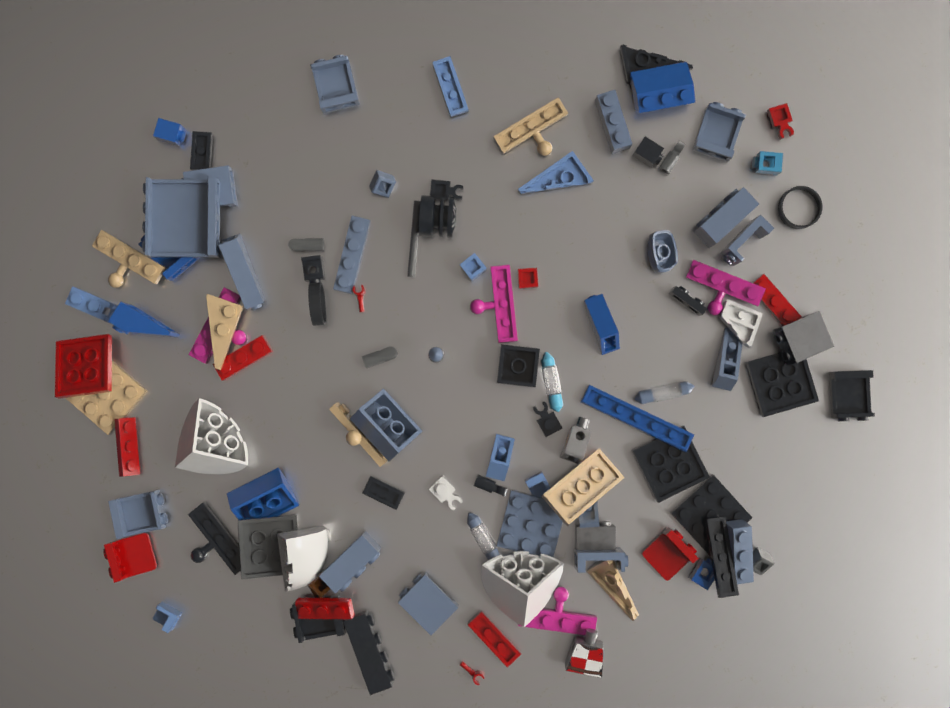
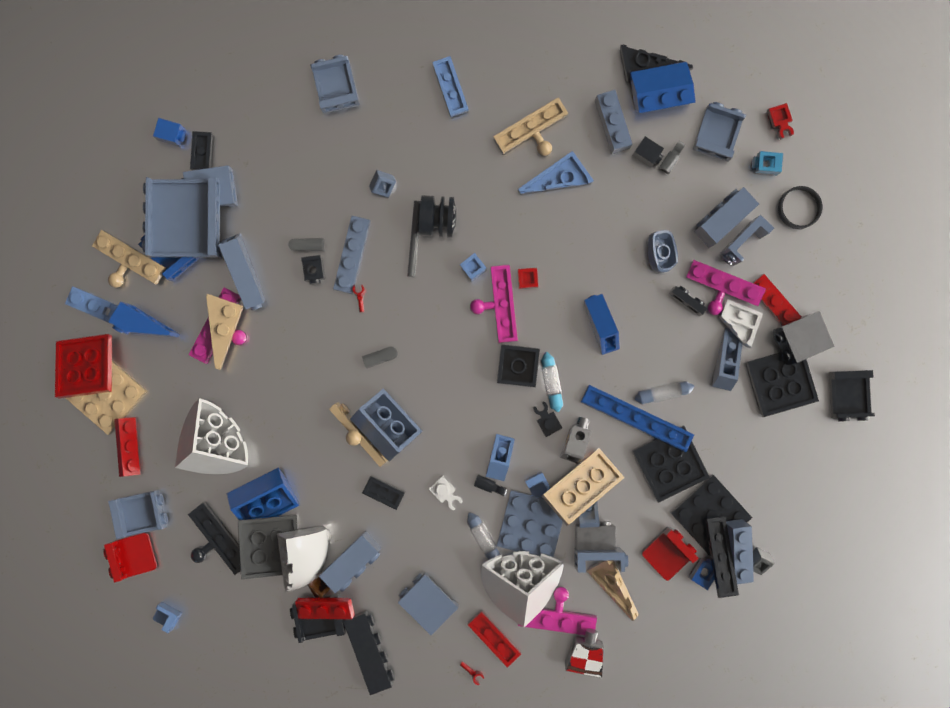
(244, 357): red plate -> none
(317, 303): black tyre -> none
(436, 355): sand blue piece -> none
(442, 188): black plate -> none

